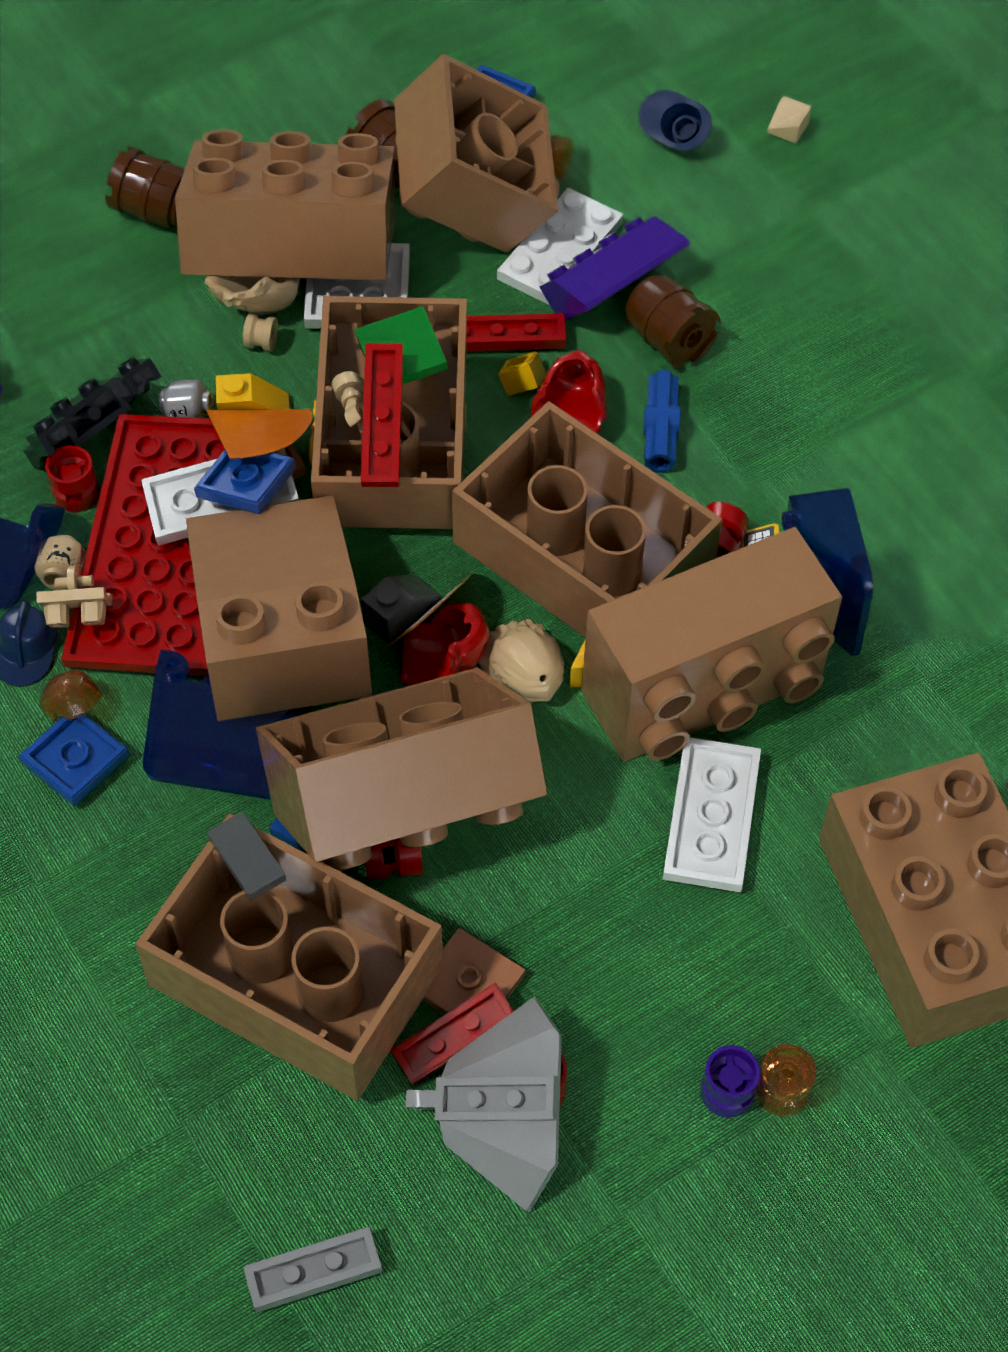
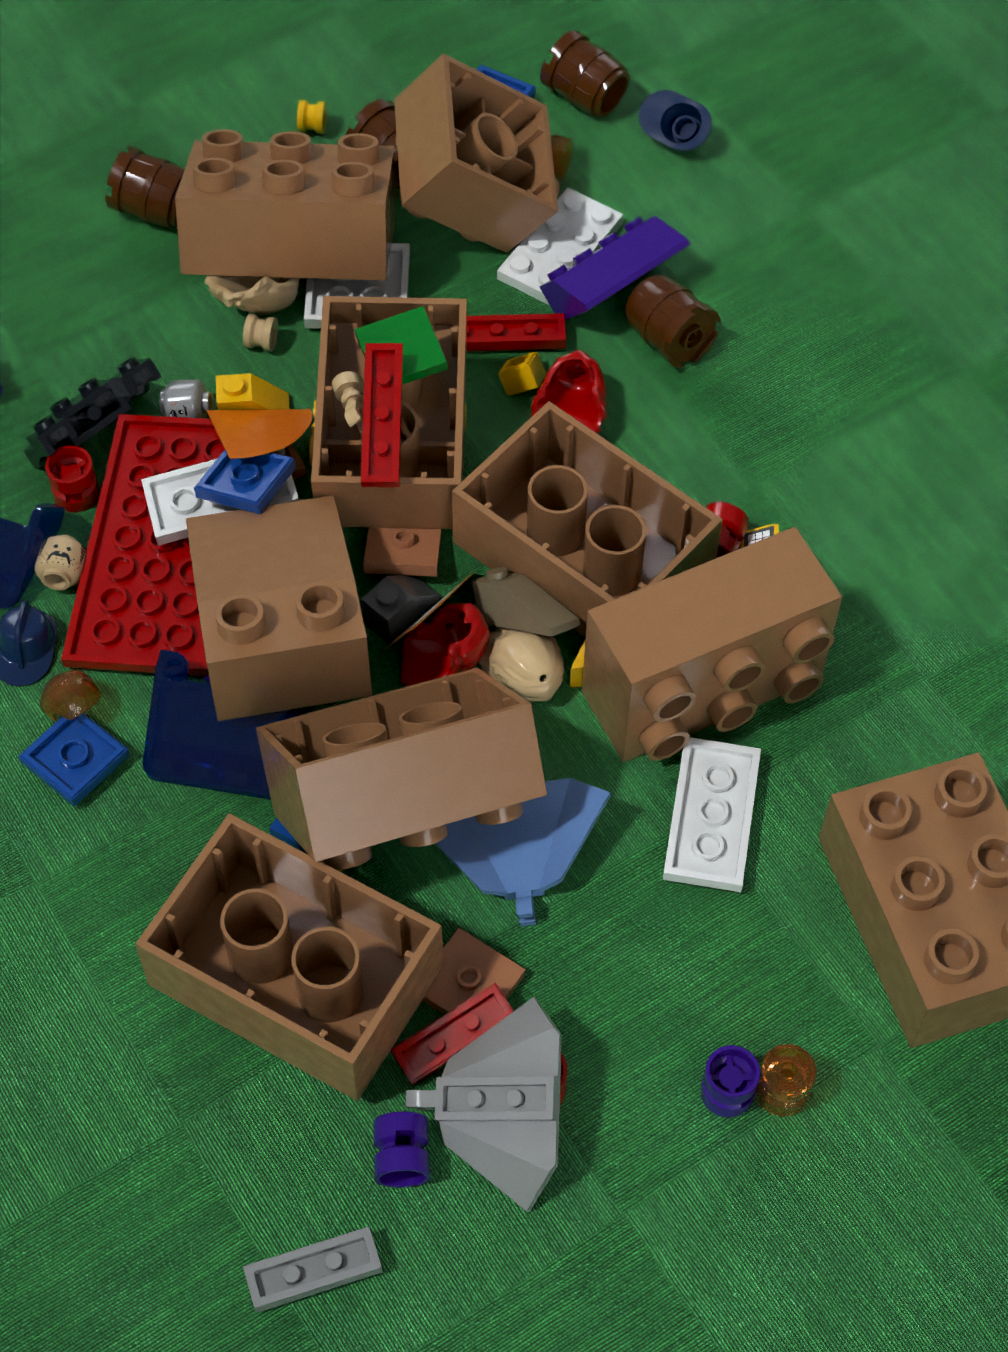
(90, 600): tan hips -> none
(246, 856): dark grey tile -> none
(311, 116): none -> yellow wheel
(401, 1154): none -> dark purple wheel
(402, 551): none -> nougat plate
(406, 861): red wheel -> none
(520, 604): none -> dark tan slope
(530, 852): none -> medium blue panel
(585, 74): none -> reddish brown piece
(661, 421): blue piece -> none
(789, 119): tan slope -> none
(834, 535): clear blue windscreen -> none

